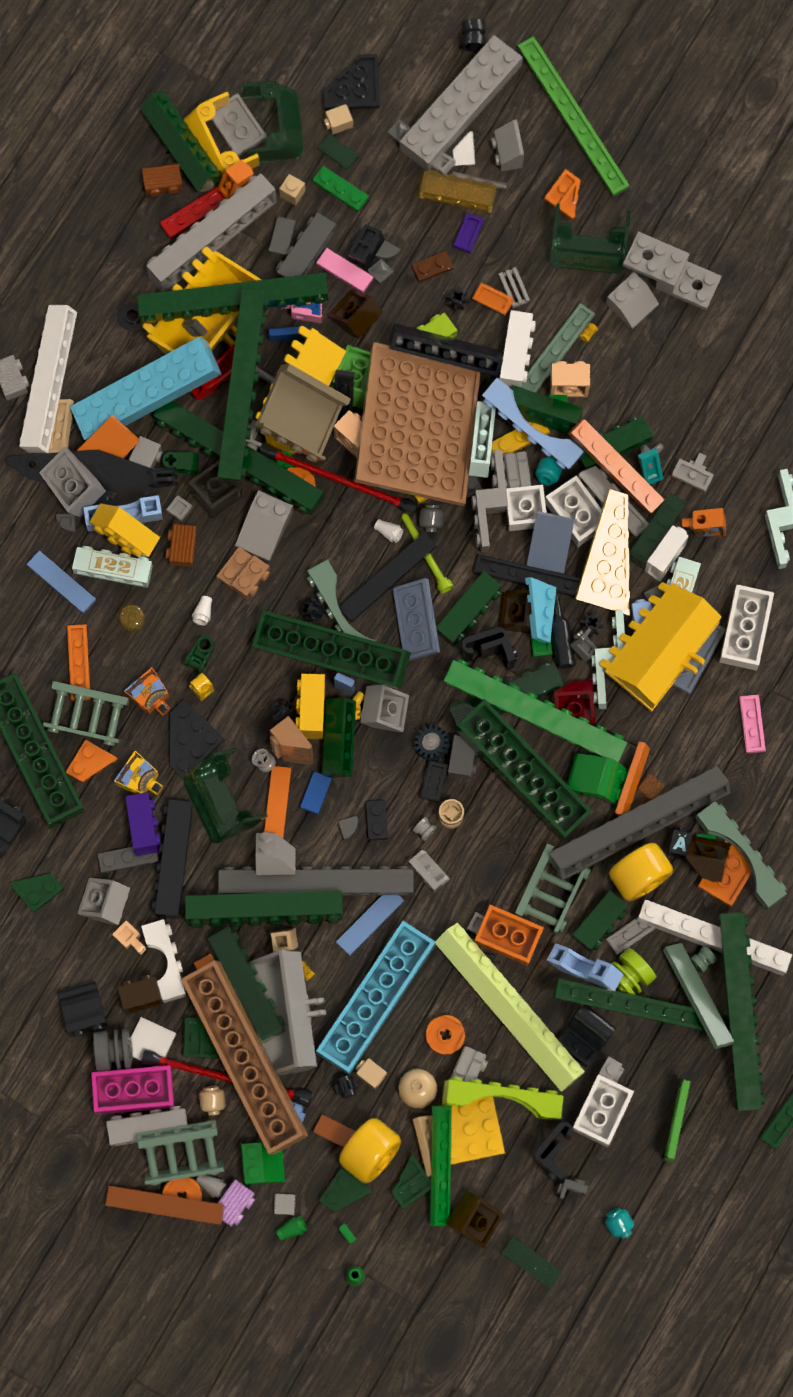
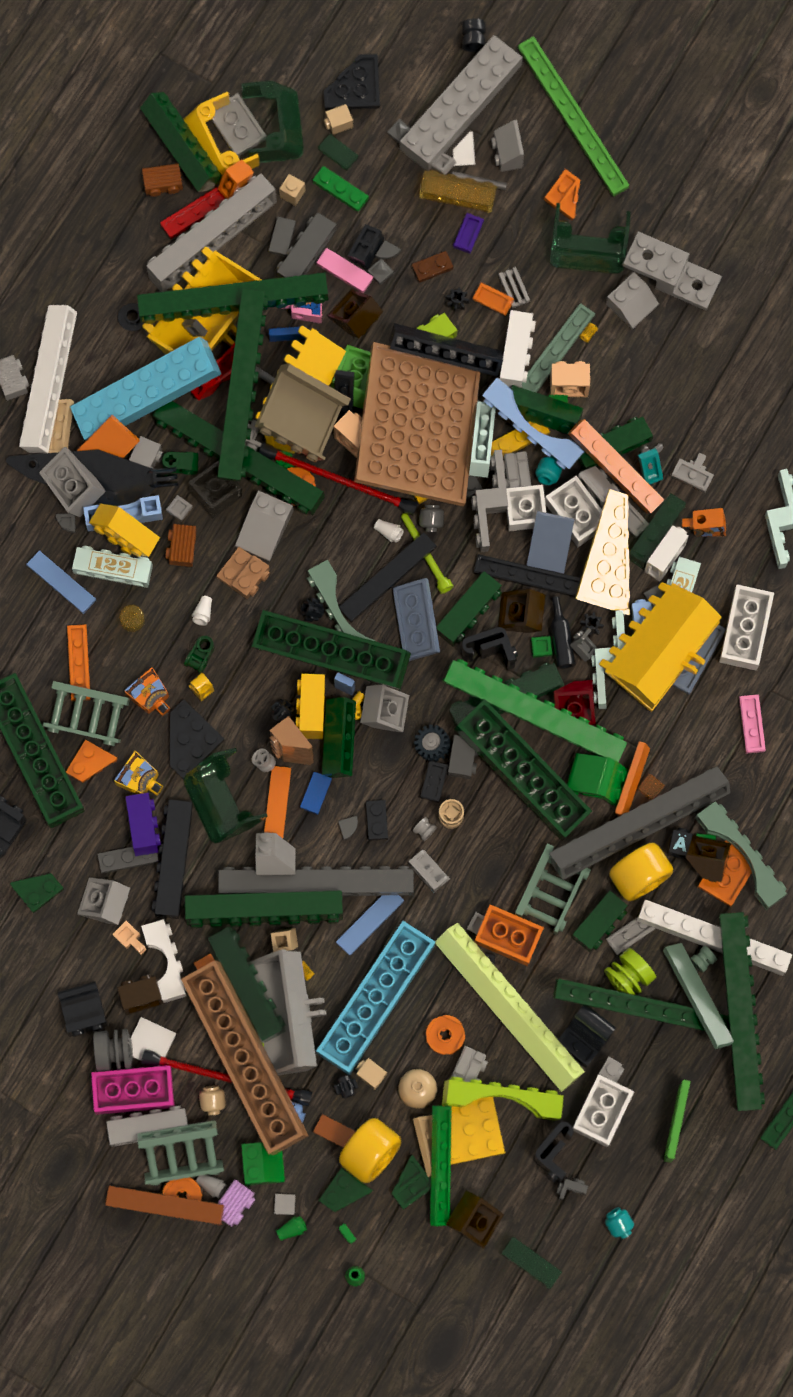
(197, 1040): dark green wing -> none
(542, 605): medium azure wing -> none
(596, 972): light blue arch -> none

